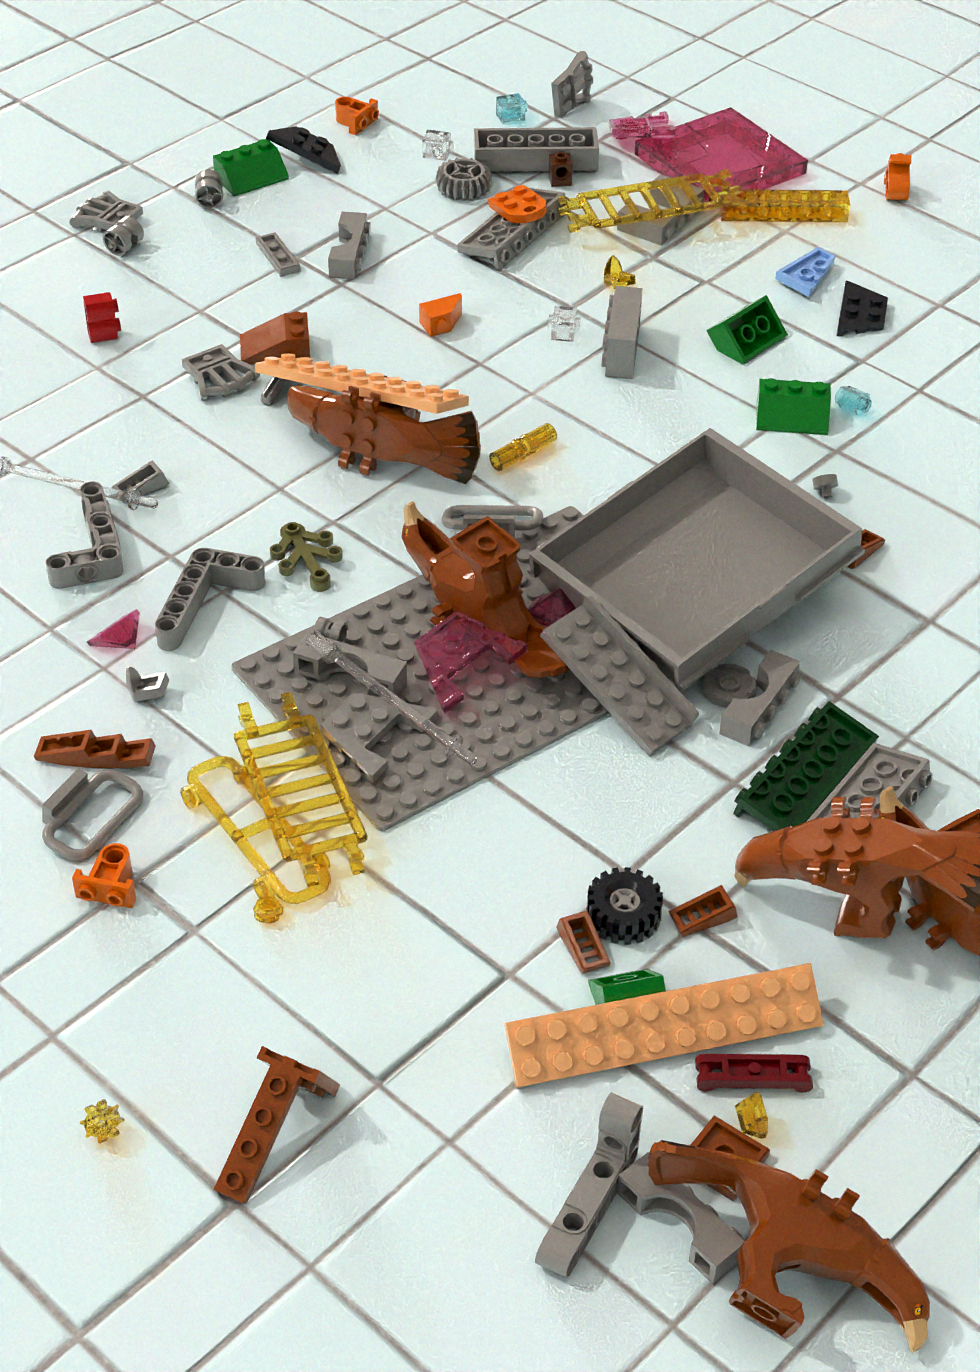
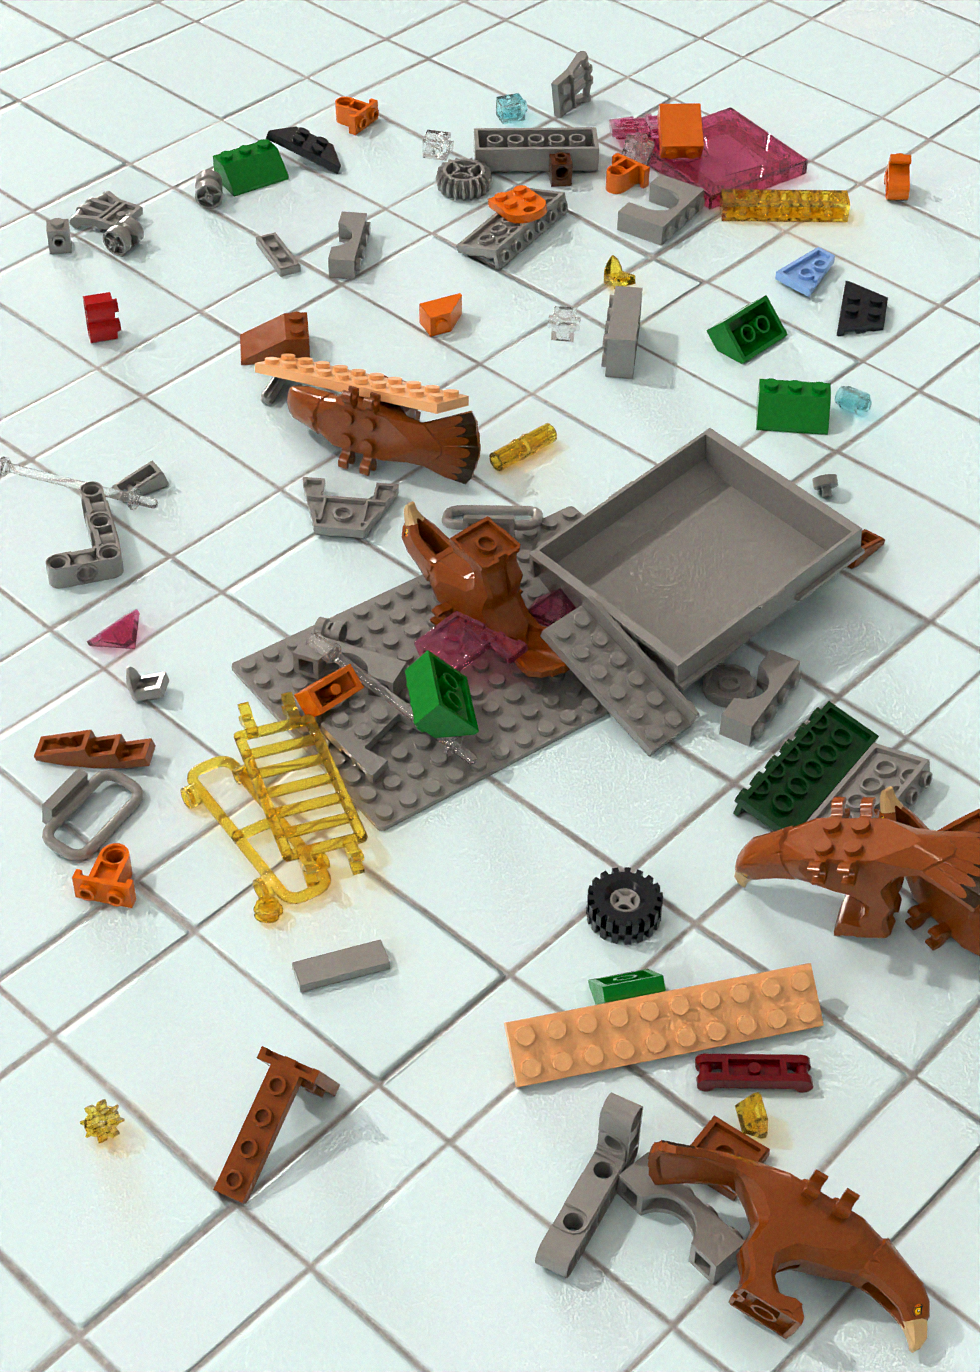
(59, 236): none -> light grey brick
(202, 570): light grey beam -> none
(216, 361): light grey plate -> none
(295, 534): olive plant -> none
(329, 691): none -> orange slope
(340, 965): none -> light grey tile
(346, 515): none -> light grey wing
(440, 698): none -> green slope
(582, 920): dark orange slope -> none
(625, 174): none -> orange pin
(638, 148): none -> clear brick
(680, 130): none -> orange brick
(707, 900): dark orange slope -> none
(708, 183): clear yellow bar -> none

